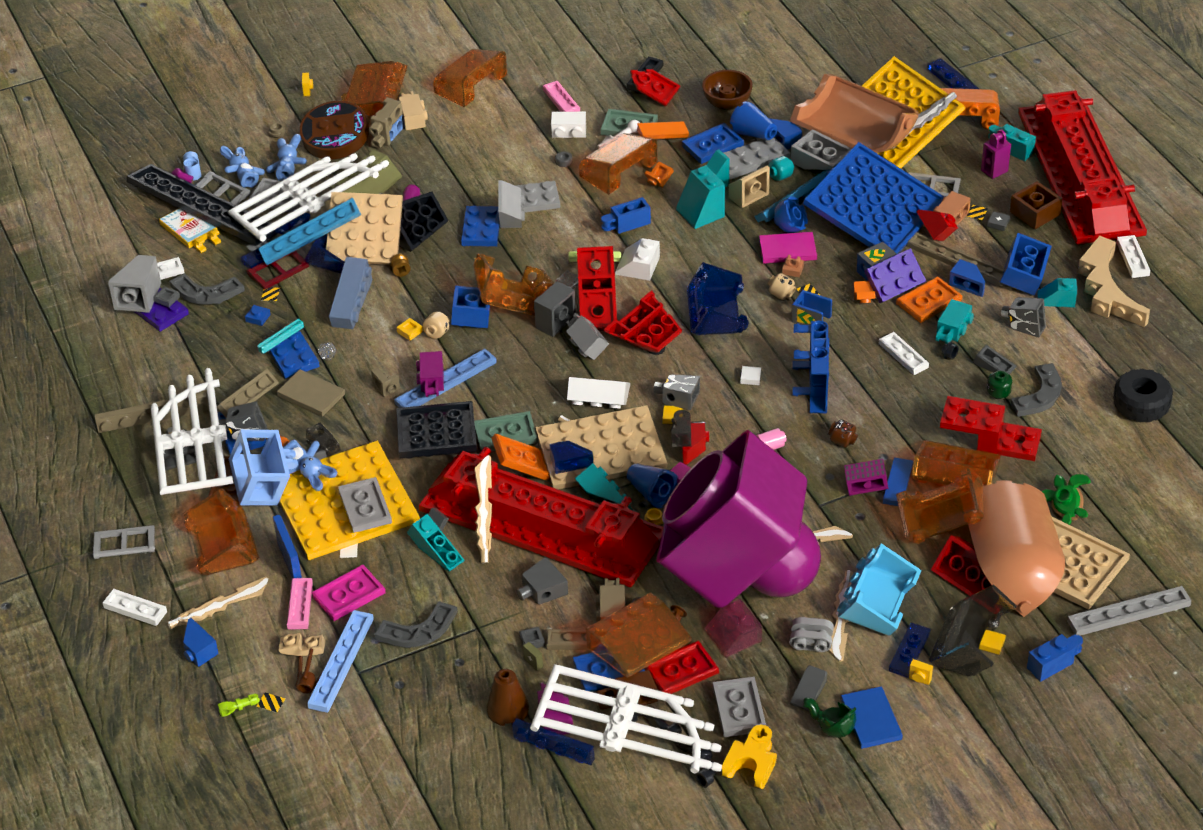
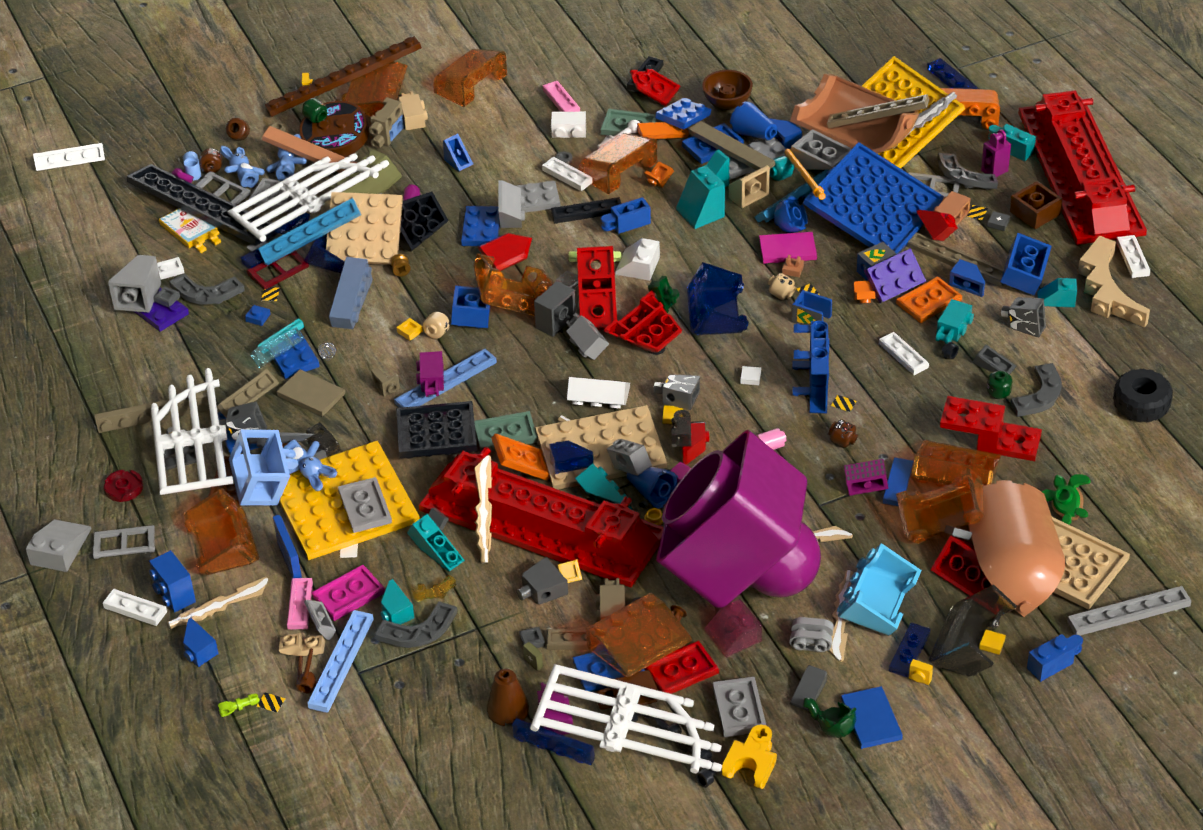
(57, 545): none -> light grey slope
(69, 157): none -> white fence
(123, 485): none -> dark red tile
(172, 581): none -> blue brick
(210, 160): none -> reddish brown head
(237, 129): none -> reddish brown head
(276, 347): none -> clear light blue leg
(285, 438): none -> dark grey bar
(299, 146): none -> nougat tile
(314, 110): none -> dark green head
(320, 618): none -> light grey slope
(342, 76): none -> reddish brown plate
(396, 605): none -> teal slope
(437, 591): none -> clear yellow piece
(456, 153): none -> blue slope
(507, 250): none -> red tile
(567, 173): none -> white plate
(570, 570): none -> yellow tile
(583, 210): none -> black tile
(629, 456): none -> light grey brick
(664, 292): none -> dark green hips
(683, 113): none -> blue plate
(730, 146): none -> dark tan tile
(817, 190): none -> light orange bar
(843, 403): none -> sticker
(878, 111): none -> dark tan tile
(952, 169): none -> dark grey plate
(958, 532): none -> dark grey tile

